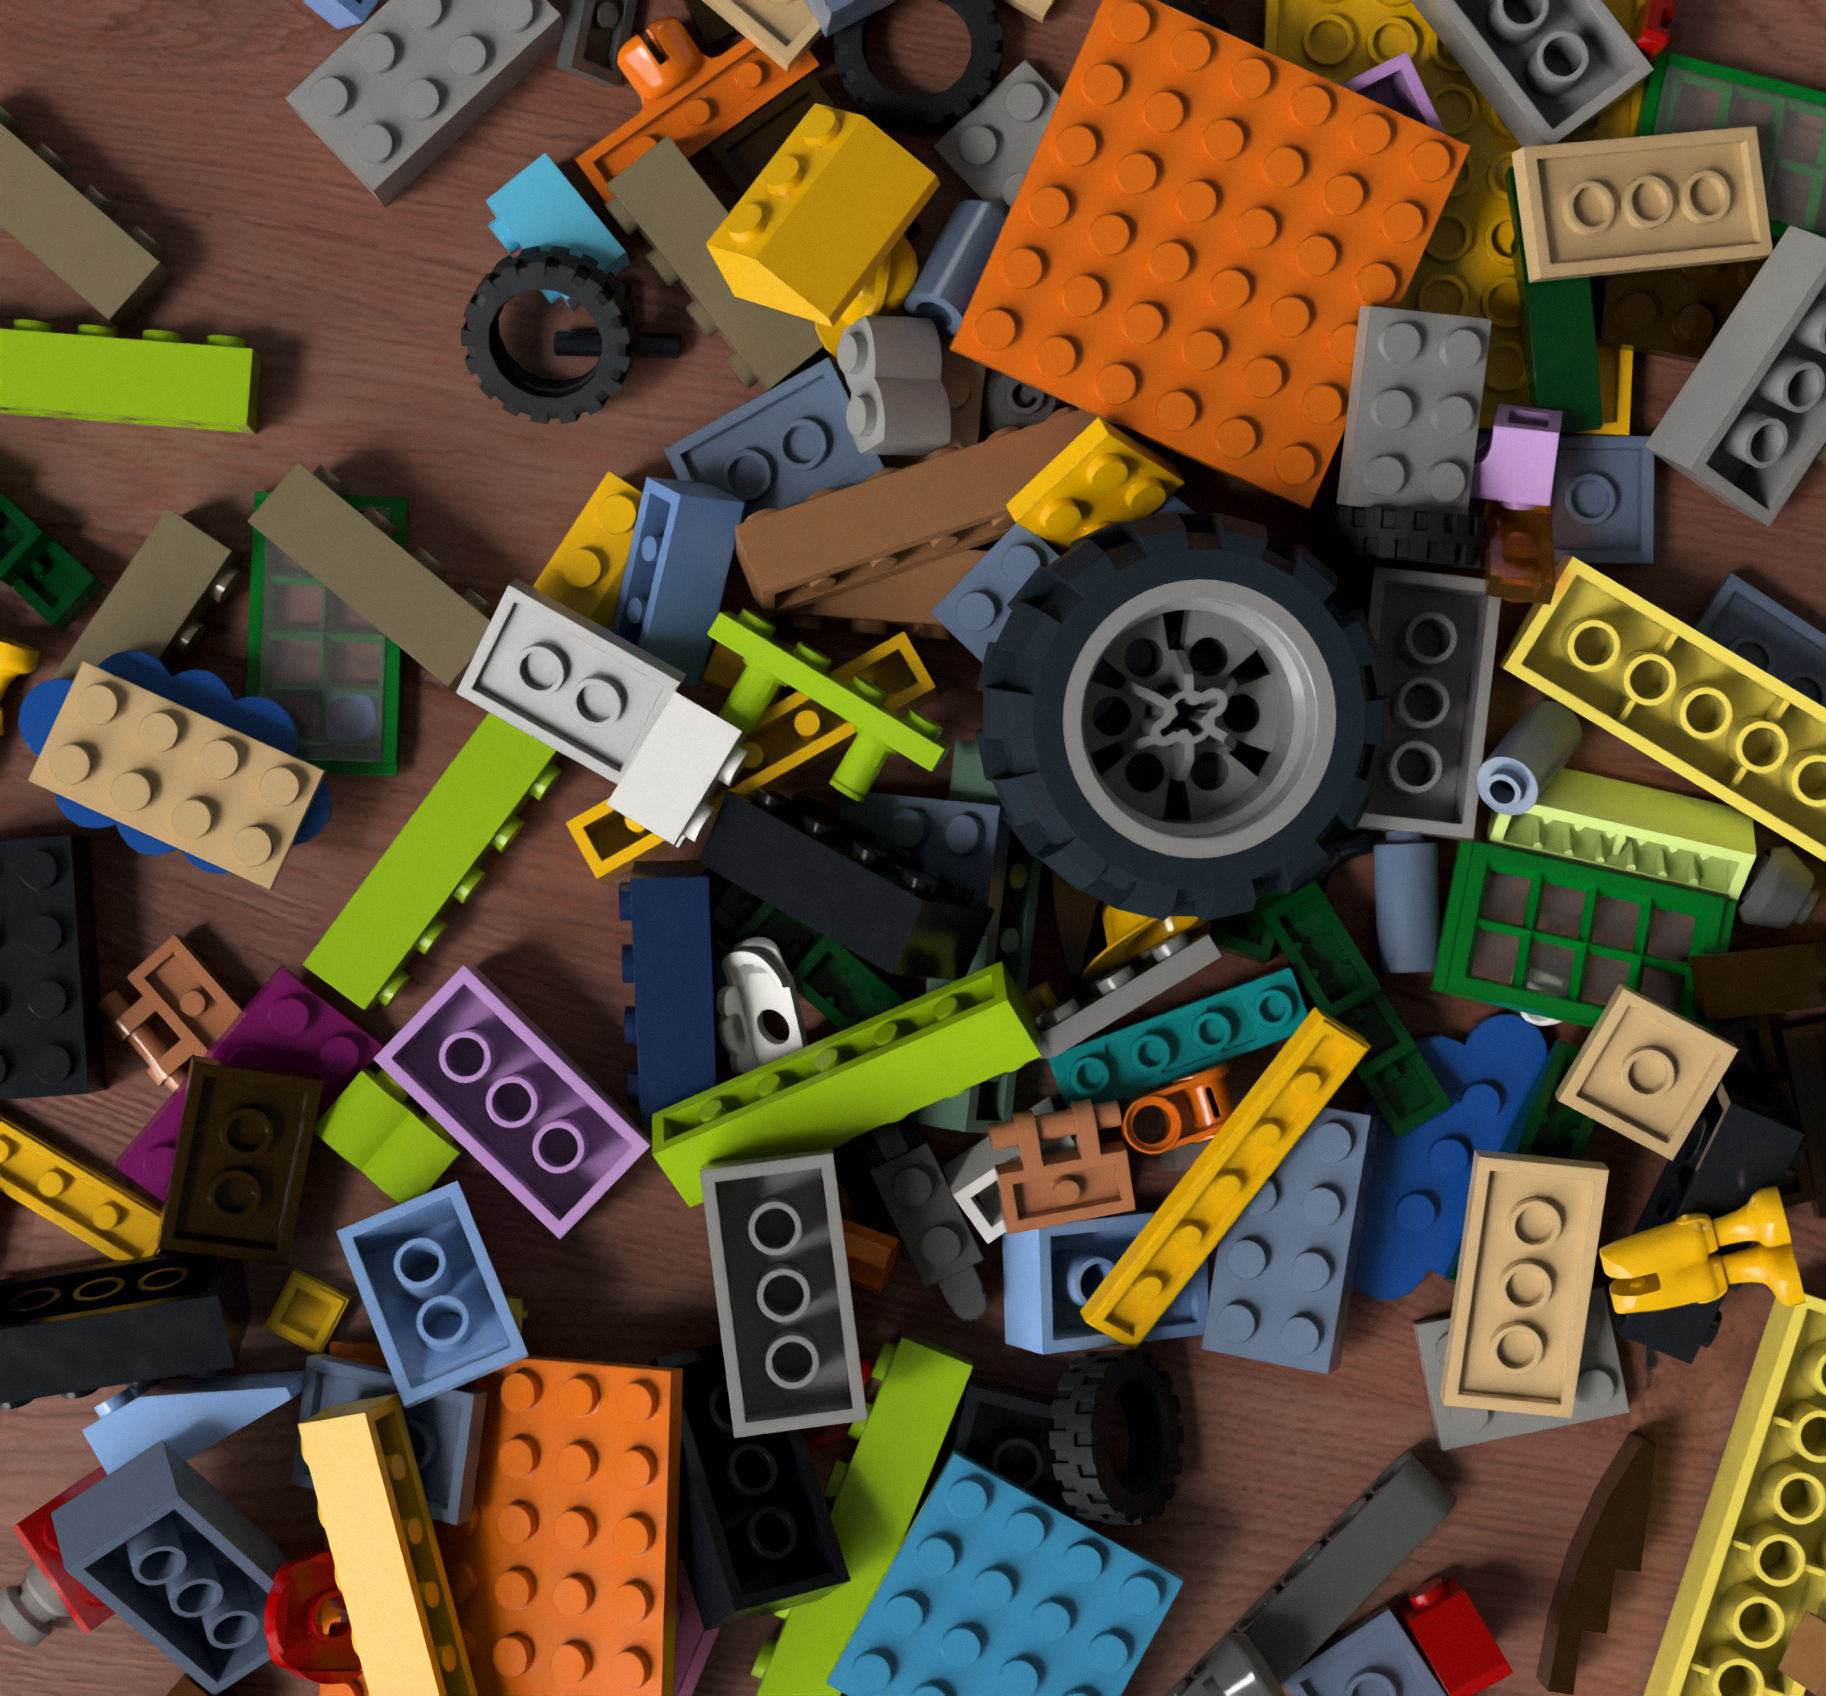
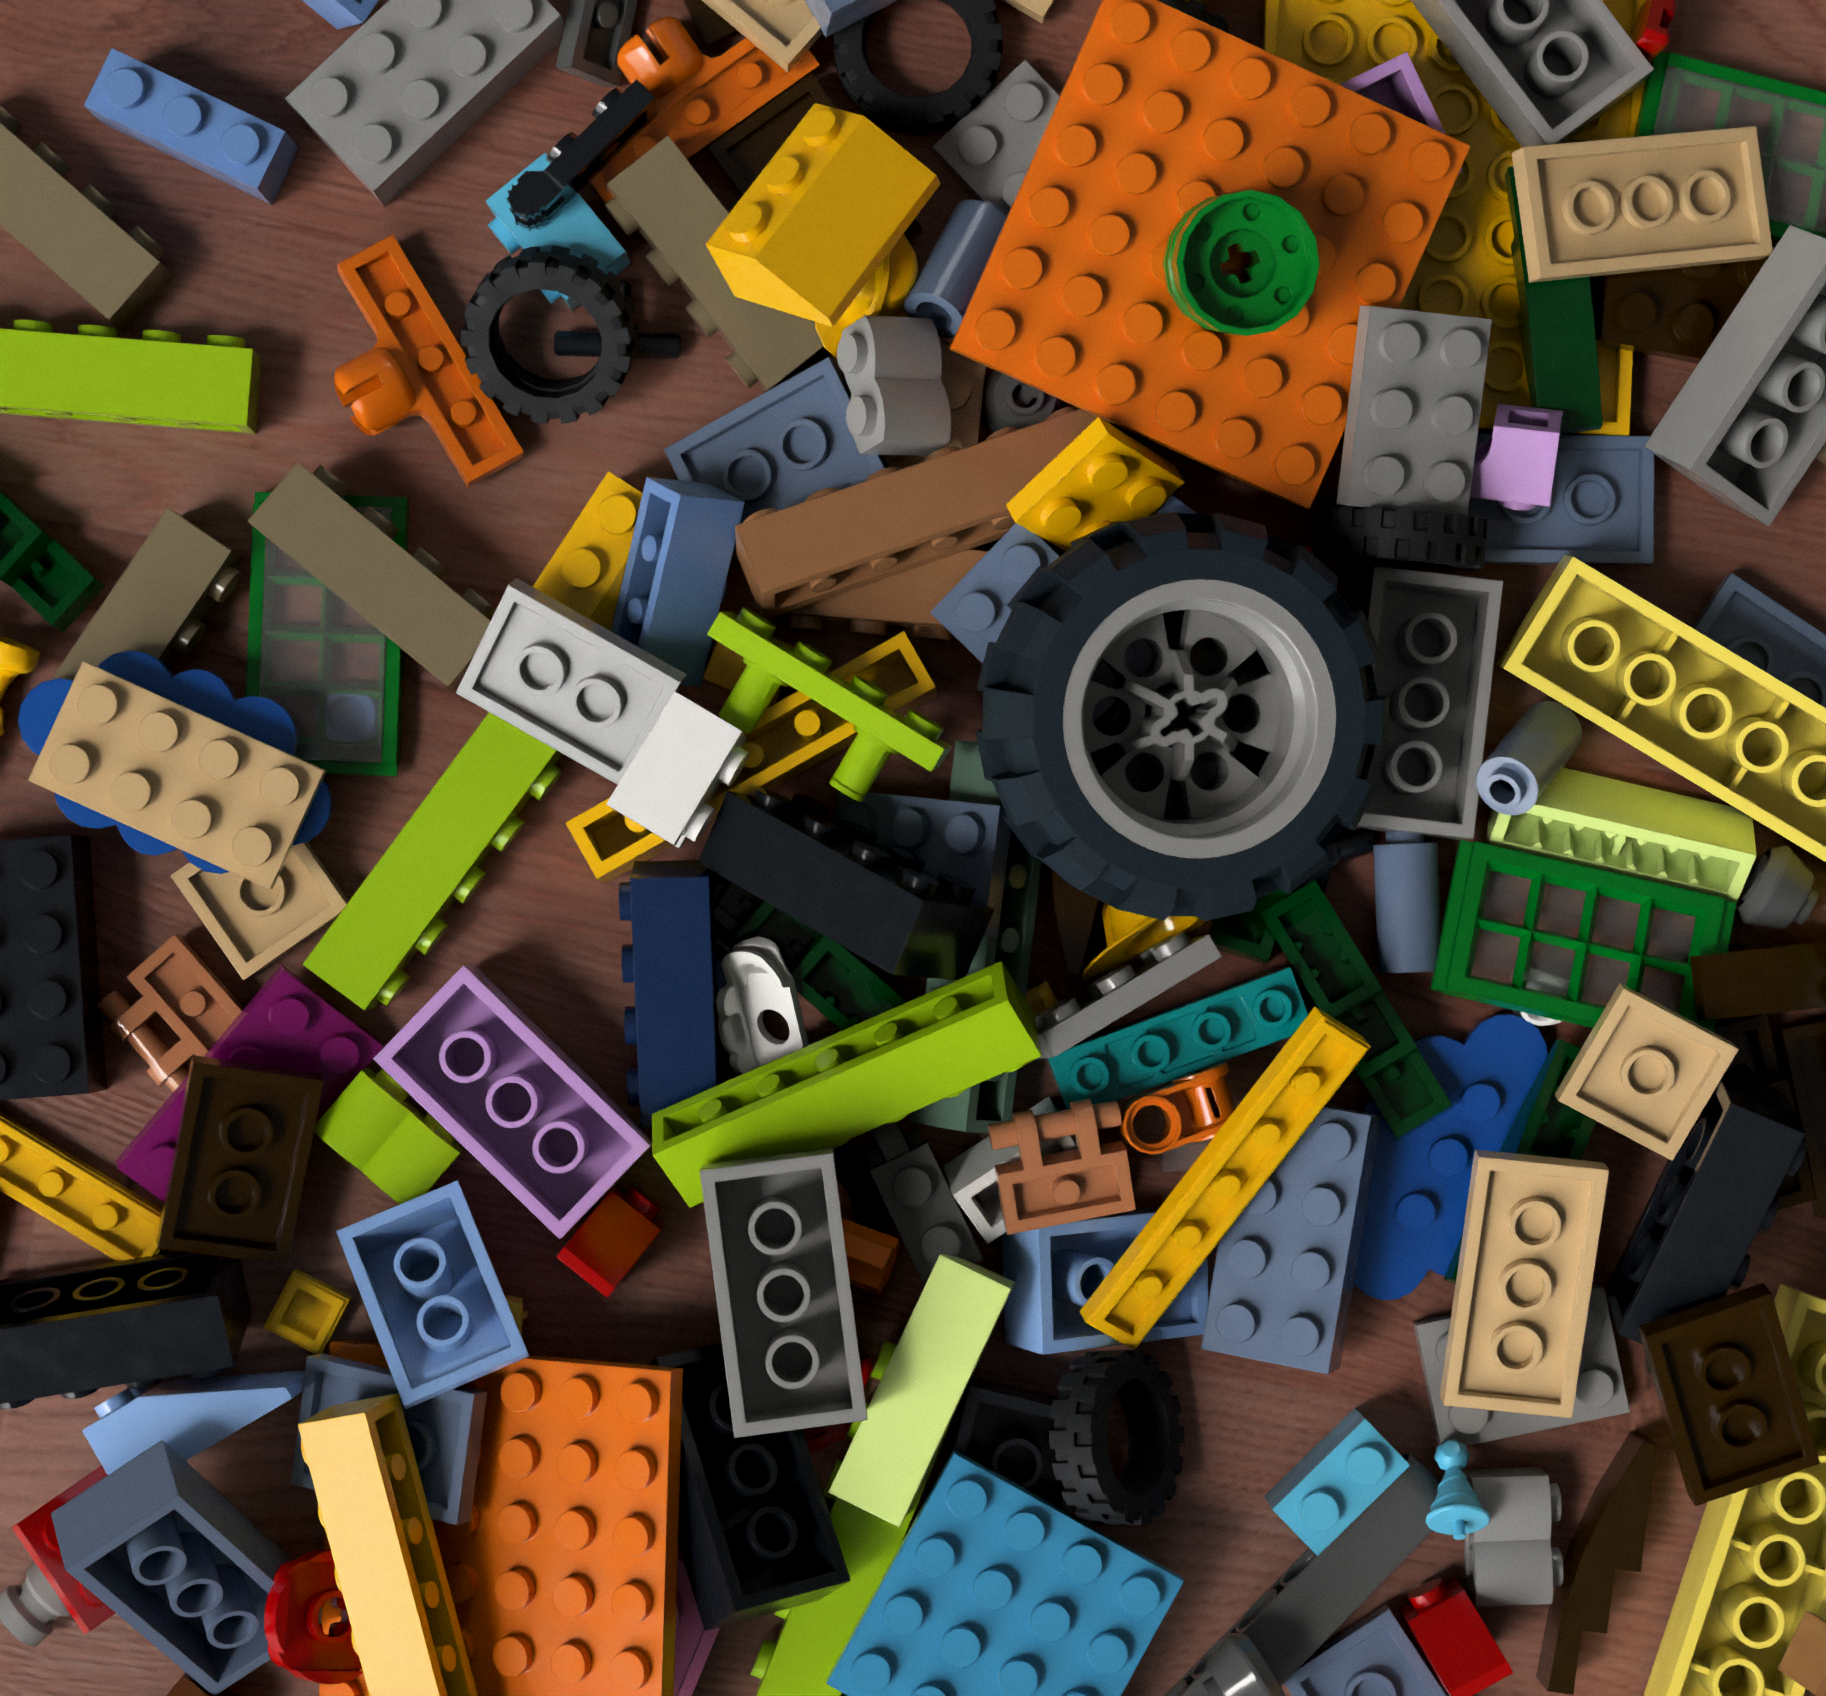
(191, 126): none -> medium blue brick
(259, 923): none -> tan plate
(417, 367): none -> orange plate
(580, 158): none -> black hinge
(613, 1238): none -> red slope
(921, 1388): none -> yellowish green brick
(1275, 280): none -> green wheel
(1336, 1481): none -> medium azure brick
(1456, 1504): none -> medium azure piece
(1513, 1554): none -> light grey brick
(1519, 554): clear orange plate -> none
(1673, 1262): yellow piece -> none
(1729, 1394): none -> dark brown plate

